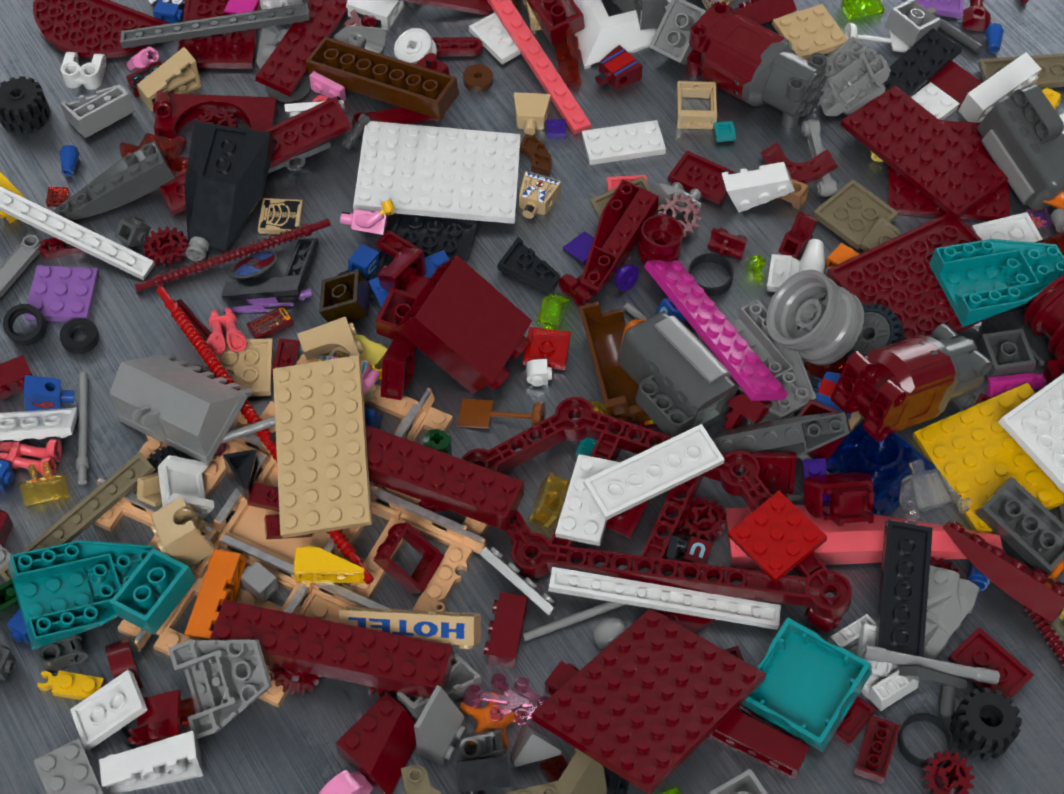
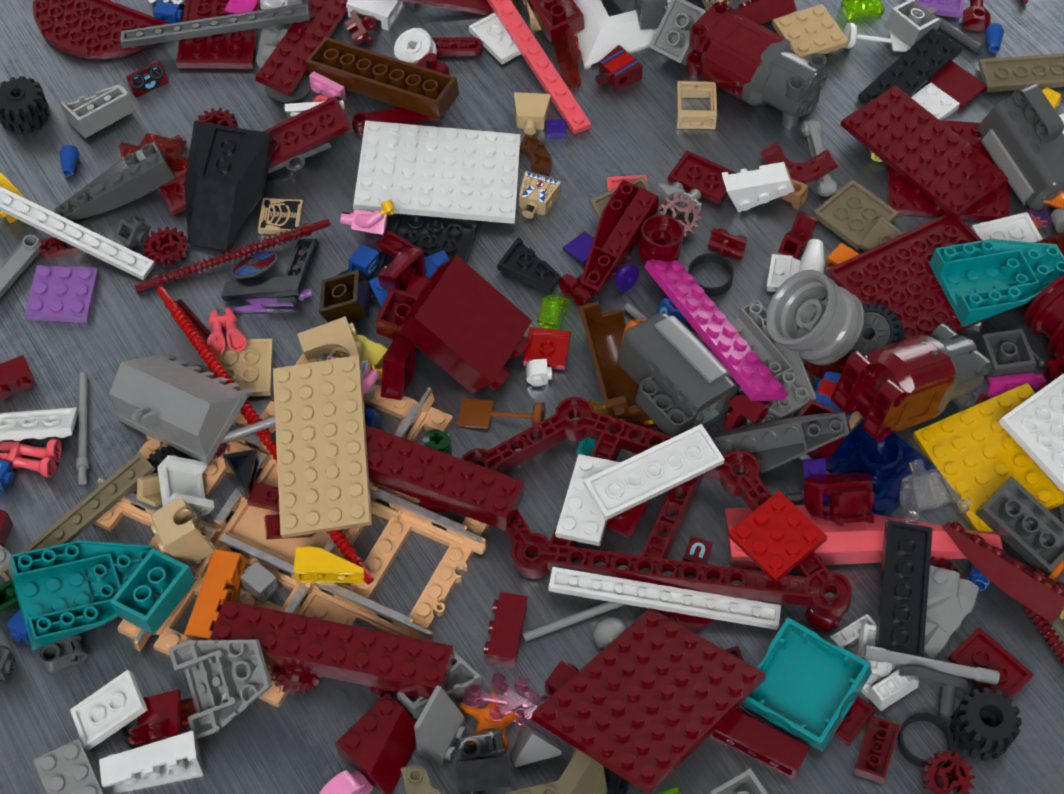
(15, 312): black tyre -> none
(43, 489): clear yellow hinge -> none
(45, 393): blue torso -> none
(57, 196): clear red tile -> none
(71, 684): yellow plate -> none
(83, 346): black tyre -> none
(88, 74): white piece -> none
(122, 659): dark red brick -> none
(142, 59): bright pink piece -> none
(162, 104): dark red cone -> none
(174, 76): tan wedge -> none
(197, 249): light grey wheel -> none
(255, 112): dark red arch -> none
(270, 323): dark red tile -> none
(286, 353): dark red plate -> none
(357, 129): dark grey axle -> none
(364, 37): light grey panel -> none
(425, 569): dark red window -> none
(433, 626): tan brick -> none
(478, 78): reddish brown piece -> none
(512, 573): light grey wing -> none
(549, 500): clear yellow brick -> none
(554, 768): clear red tile -> none
(623, 142): white plate -> none
(678, 544): black plate -> none
(707, 525): dark red gear -> none
(724, 131): teal plate -> none
(757, 262): clear neon green plate -> none
(777, 470): dark red tile -> none
(853, 78): light grey wedge -> none
(999, 87): white brick -> none

